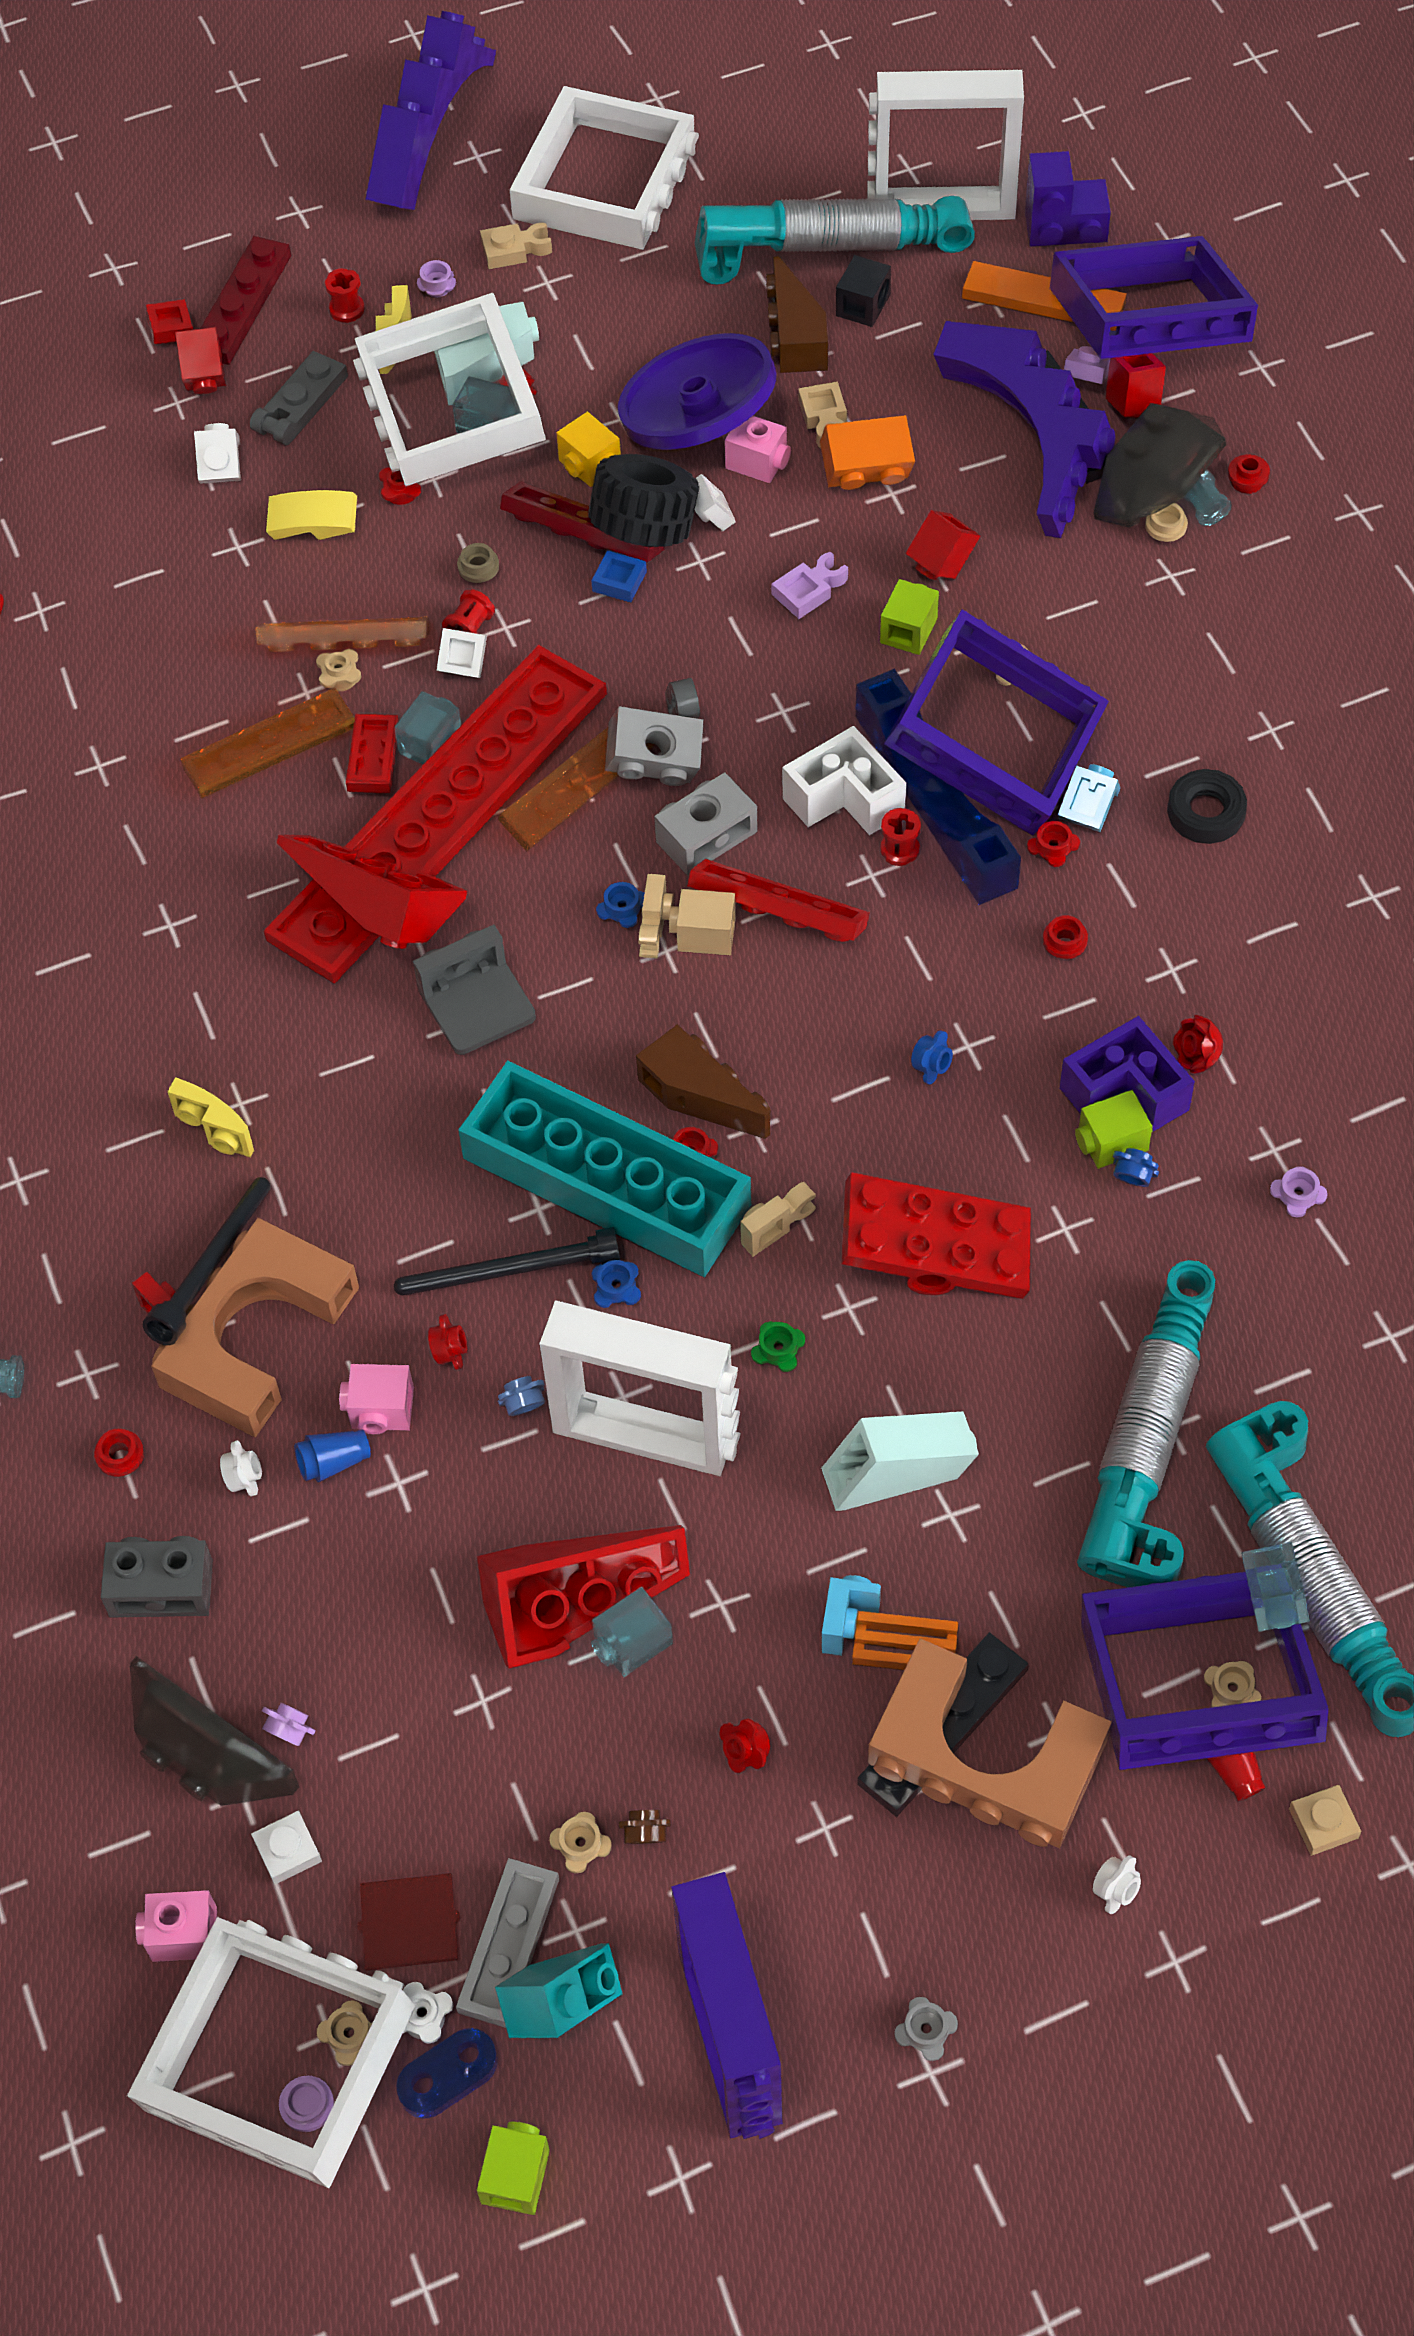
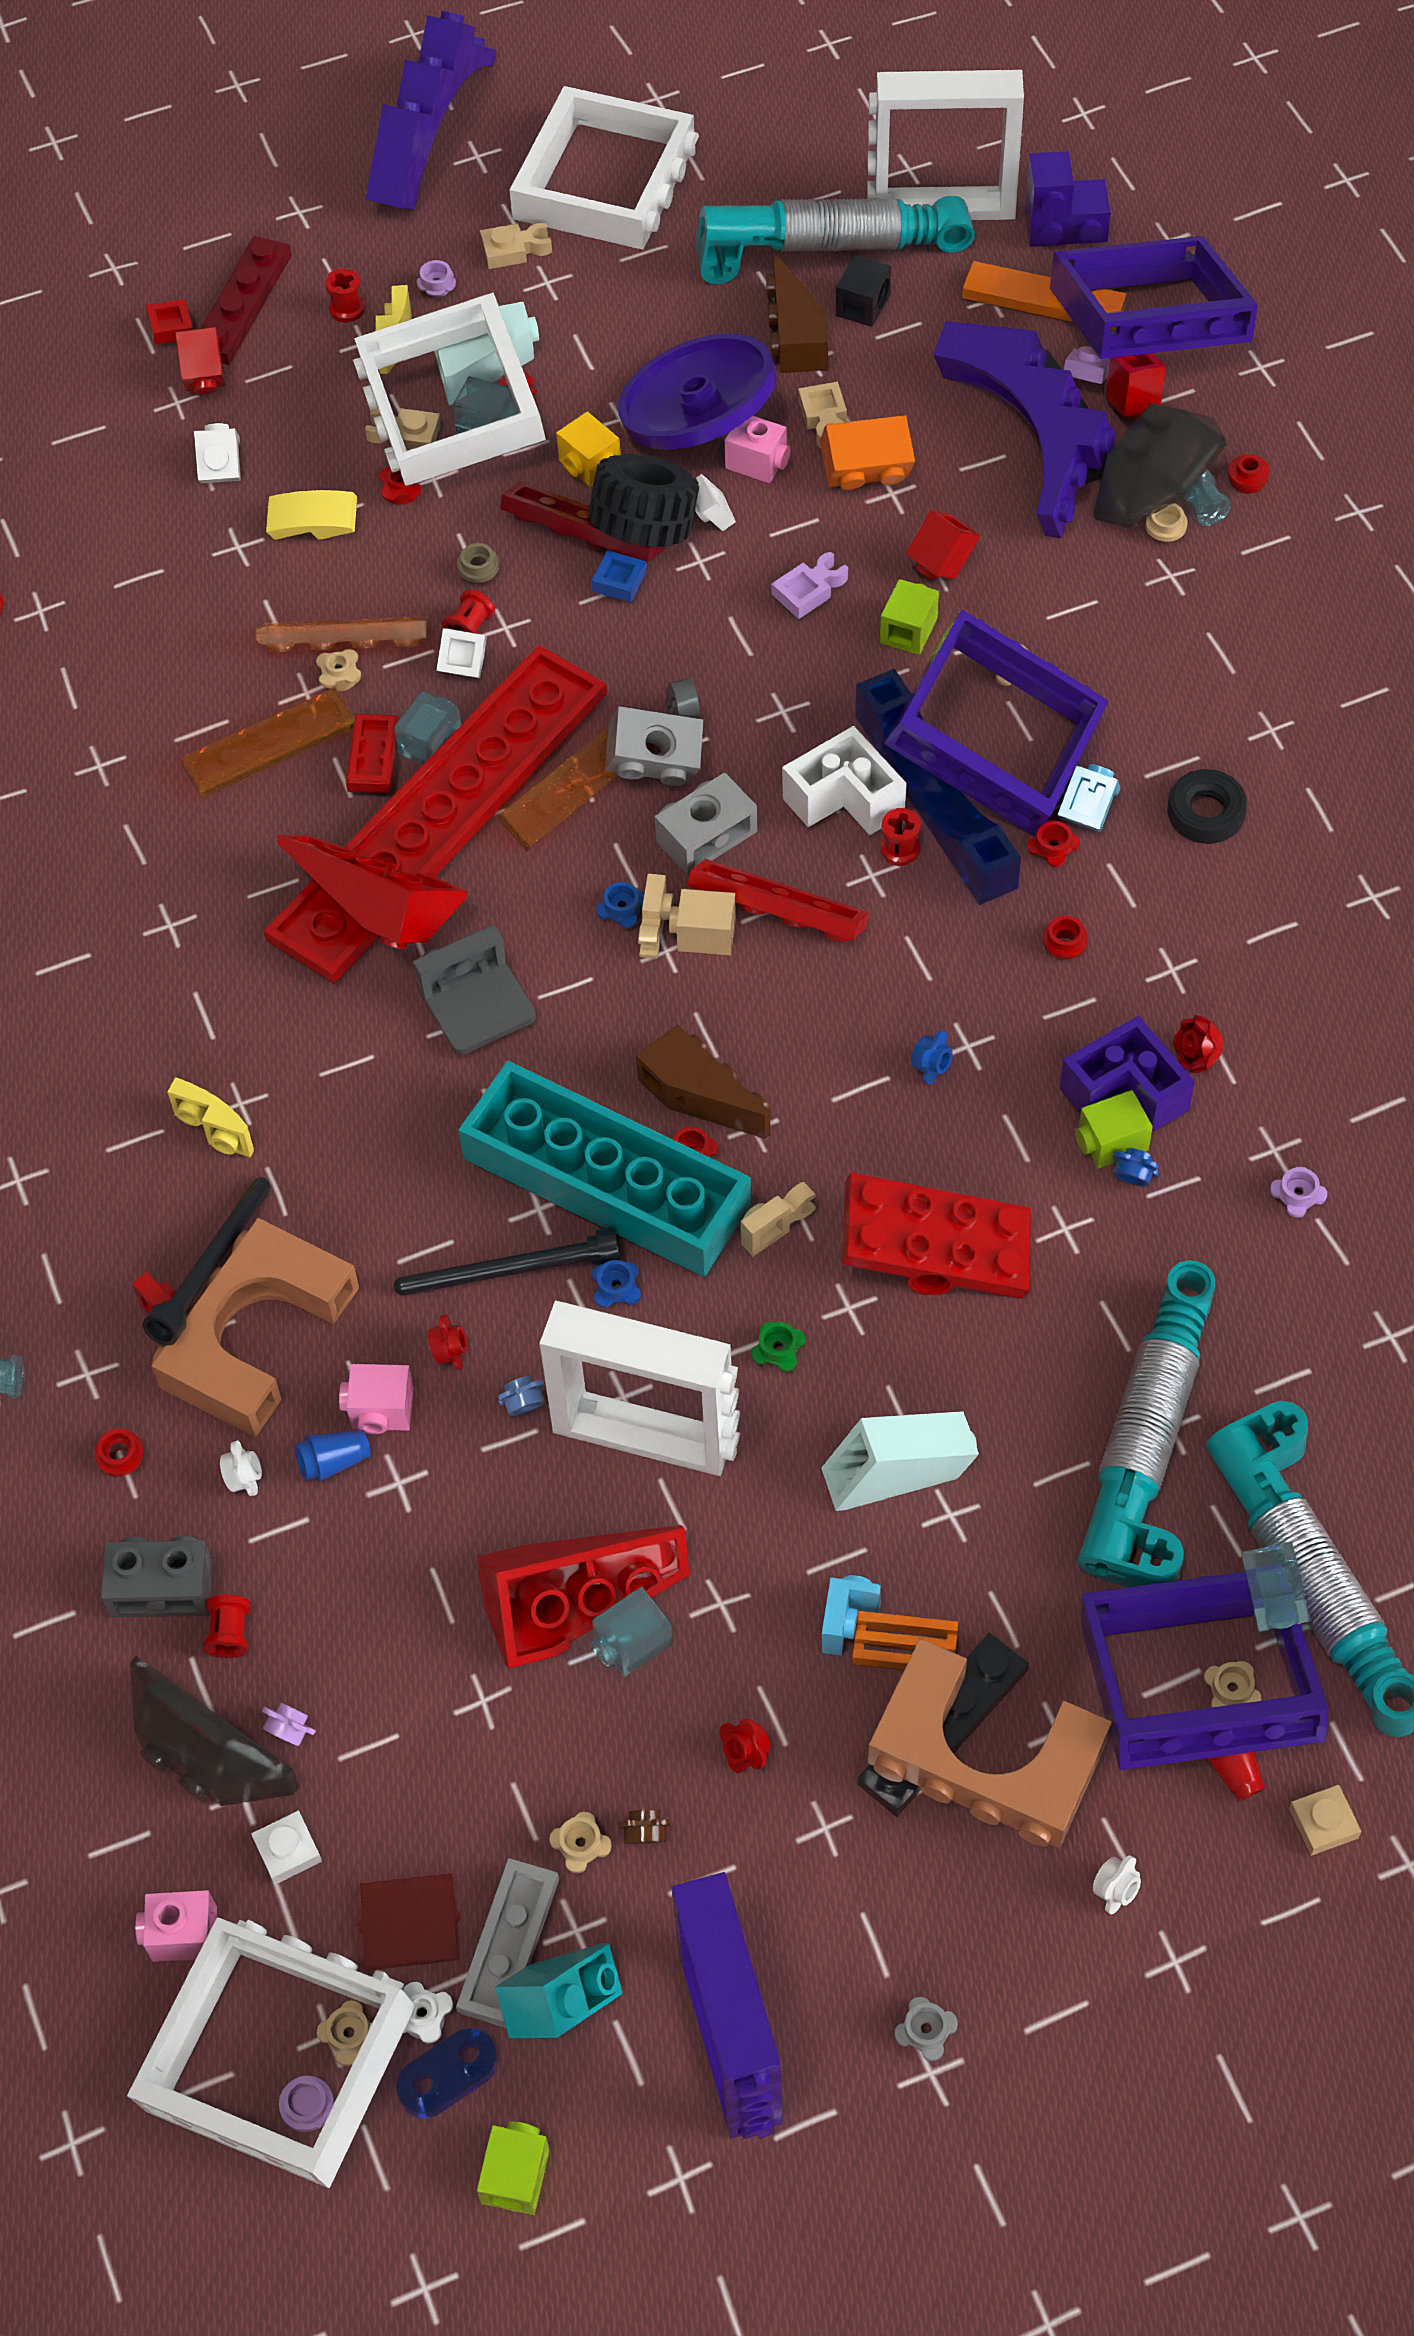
(226, 1626): none -> red bush
(299, 398): dark grey plate -> none
(415, 427): none -> tan plate

